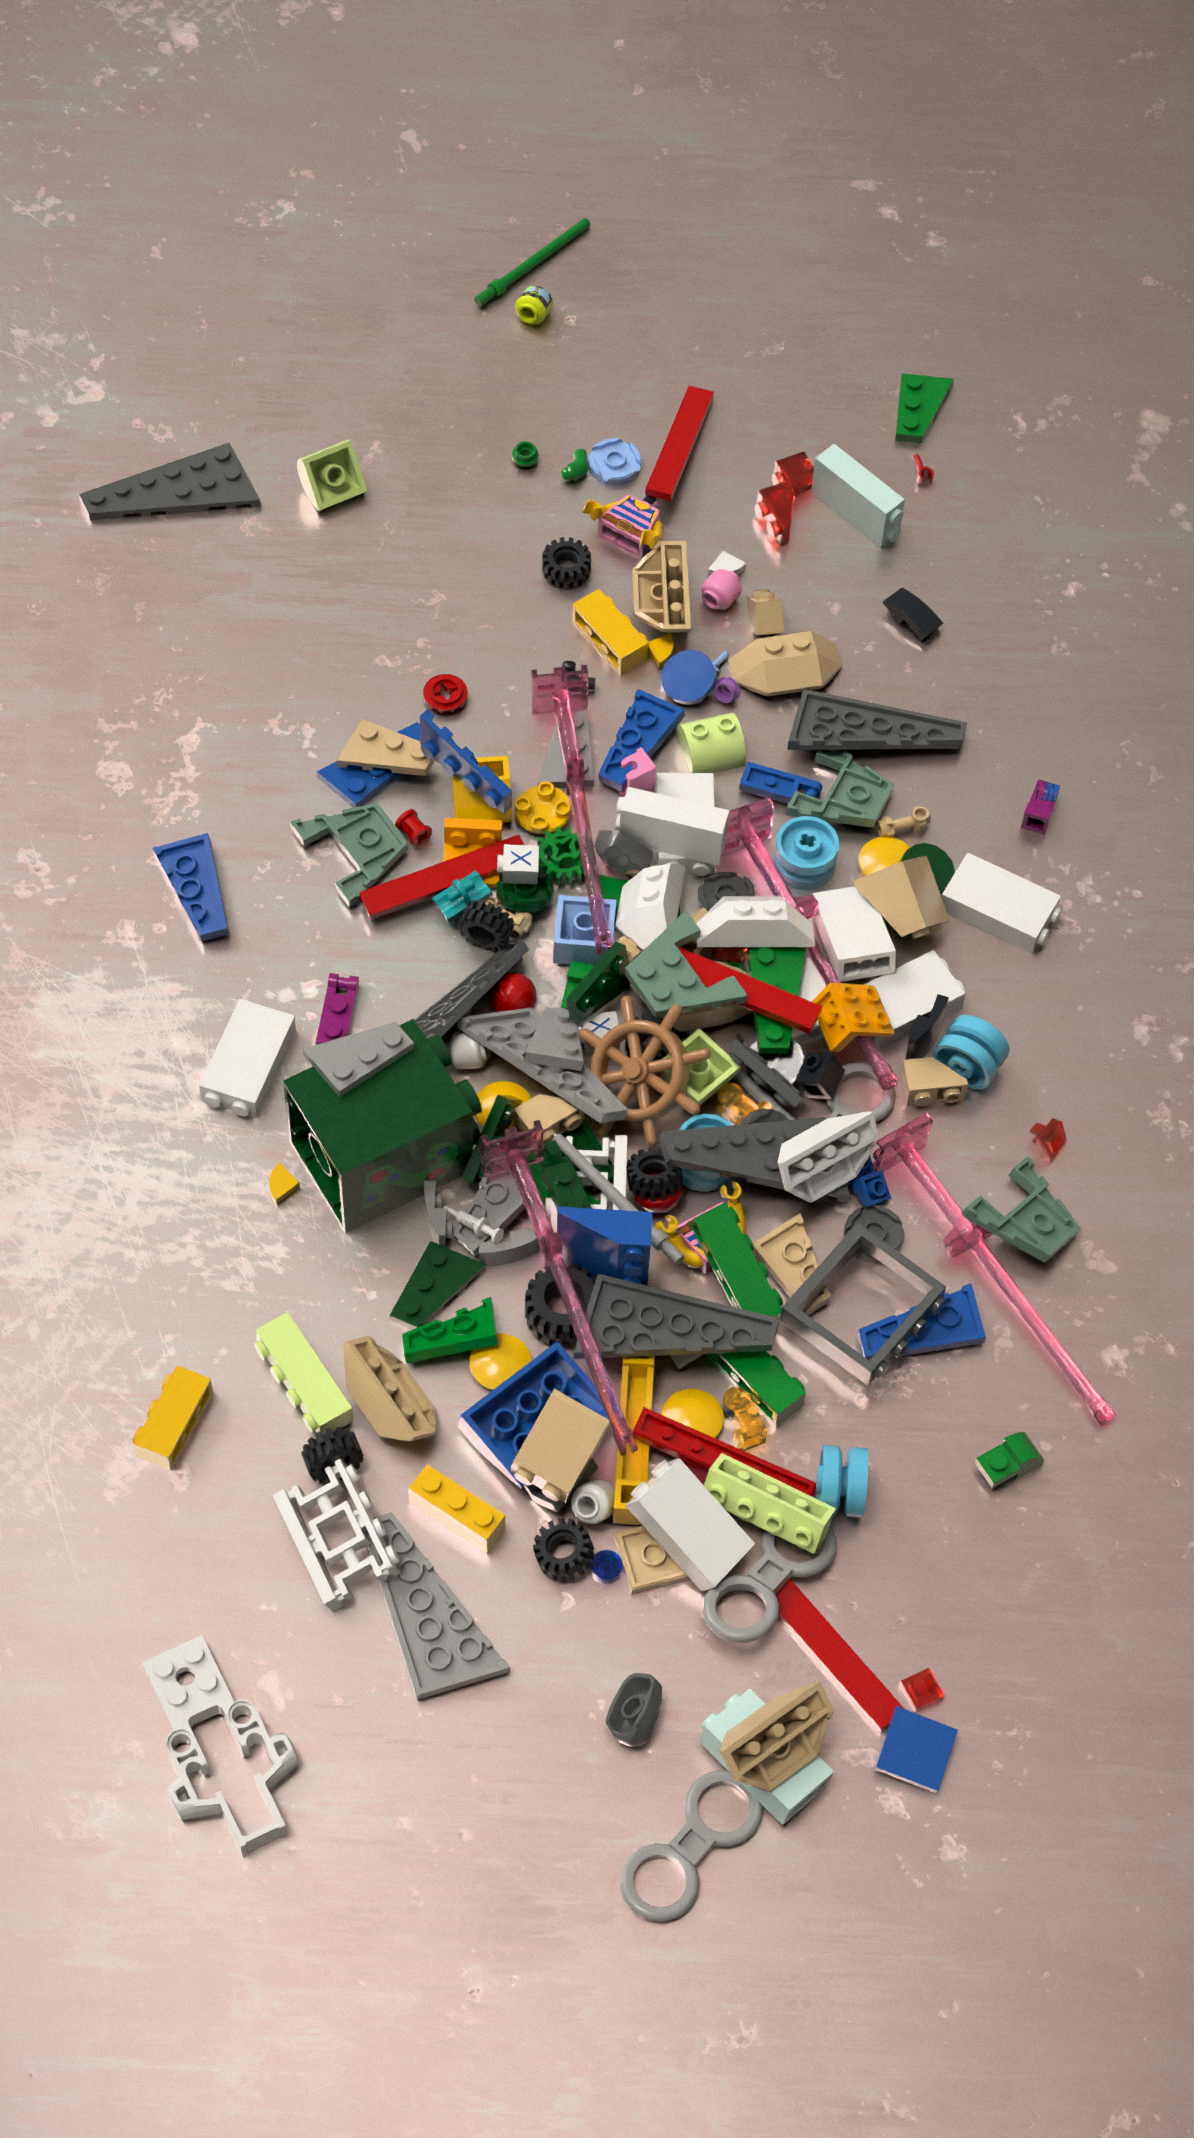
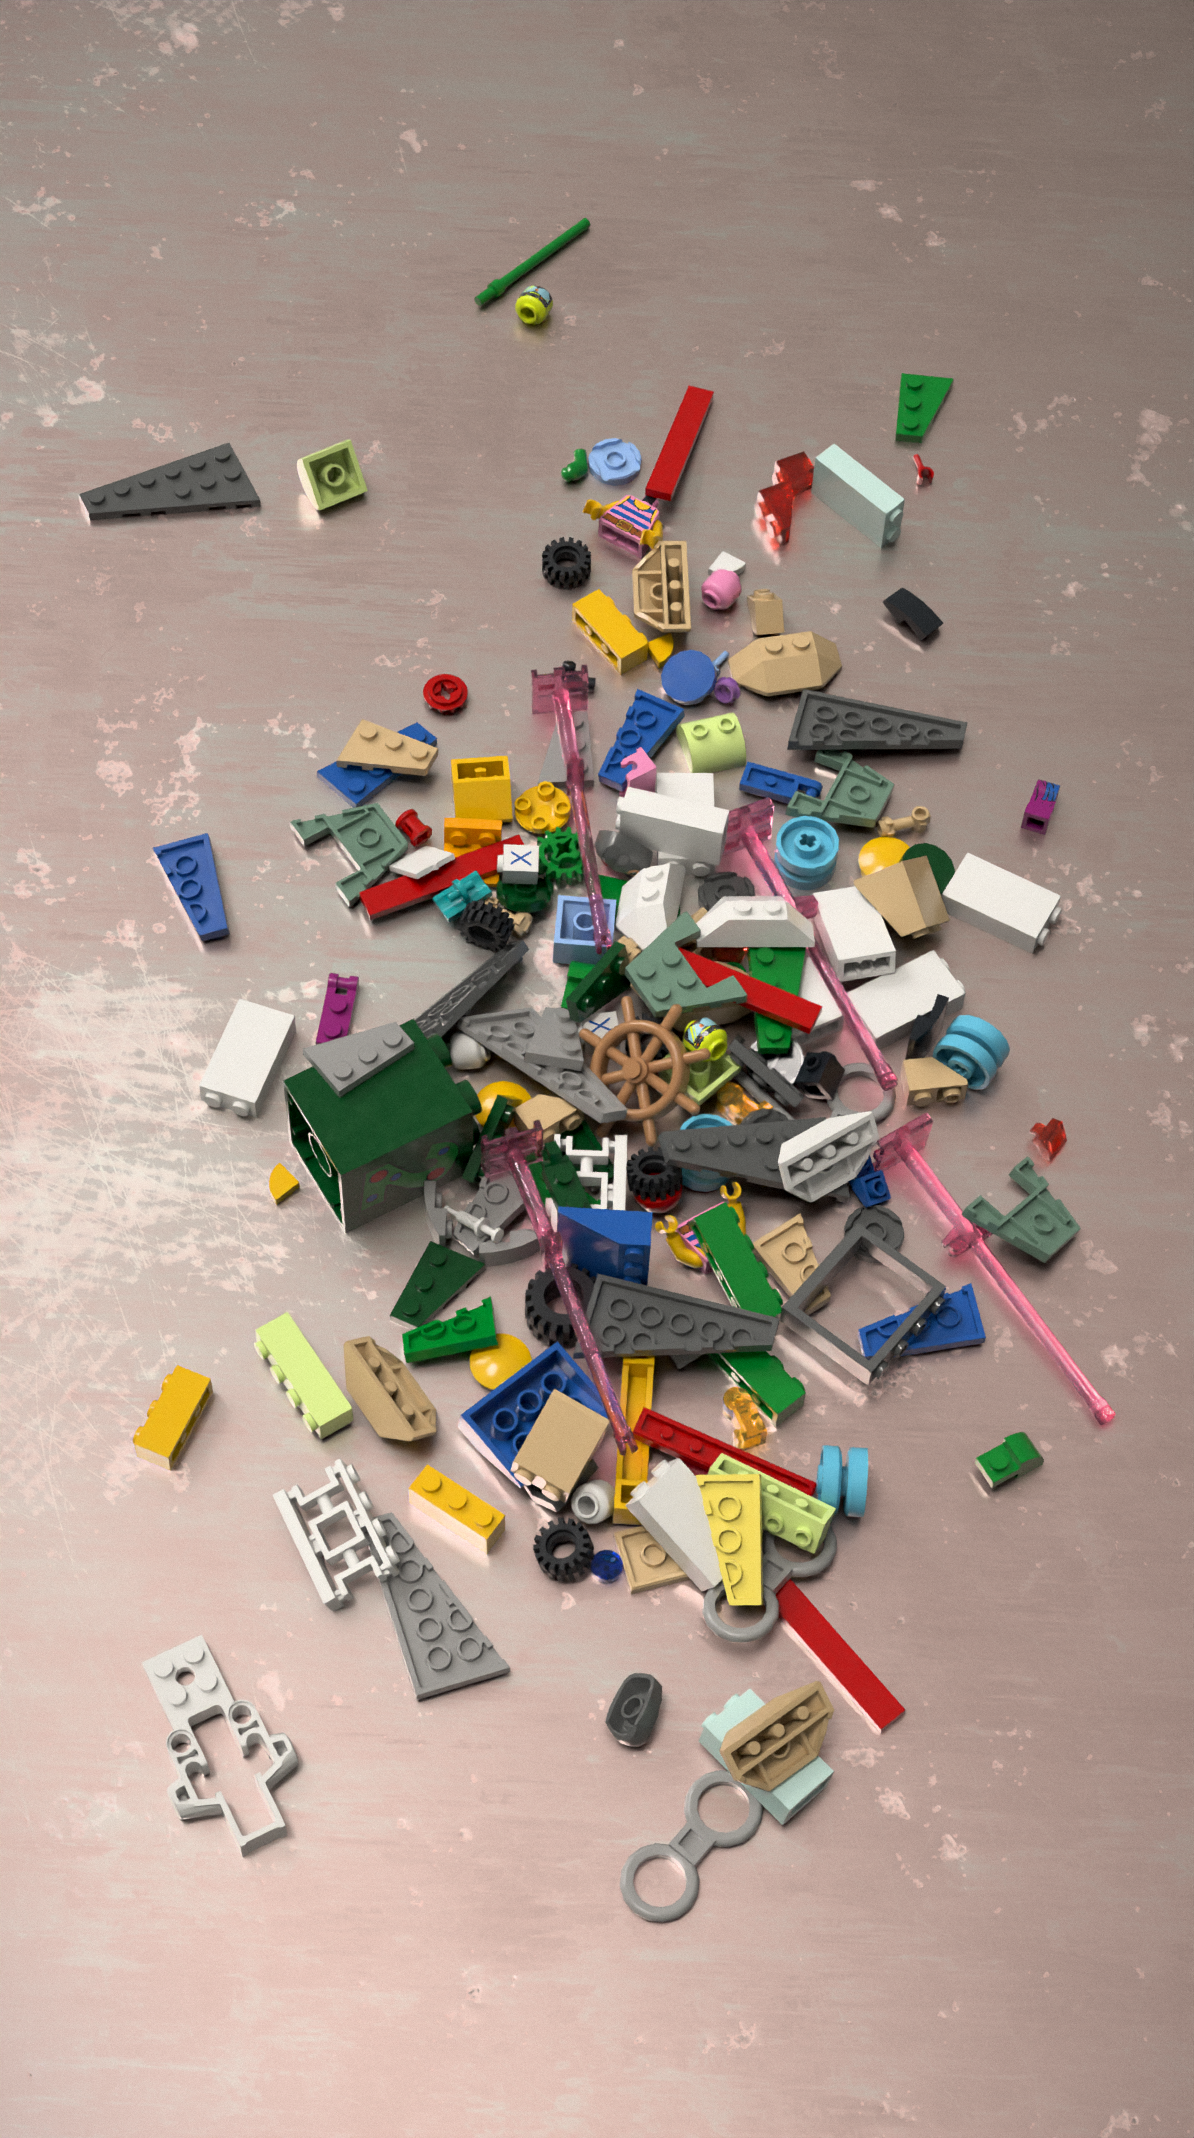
(328, 1448): black tyre -> none
(421, 862): none -> white piece
(440, 746): blue wing -> none
(513, 992): red piece -> none
(525, 454): green plate -> none
(659, 1238): light grey bar -> none
(695, 1409): yellow dish -> none
(705, 1034): none -> head
(735, 1522): none -> light yellow wing
(851, 1012): light orange bracket -> none
(916, 1749): blue tile -> none
(921, 1690): clear red tile -> none

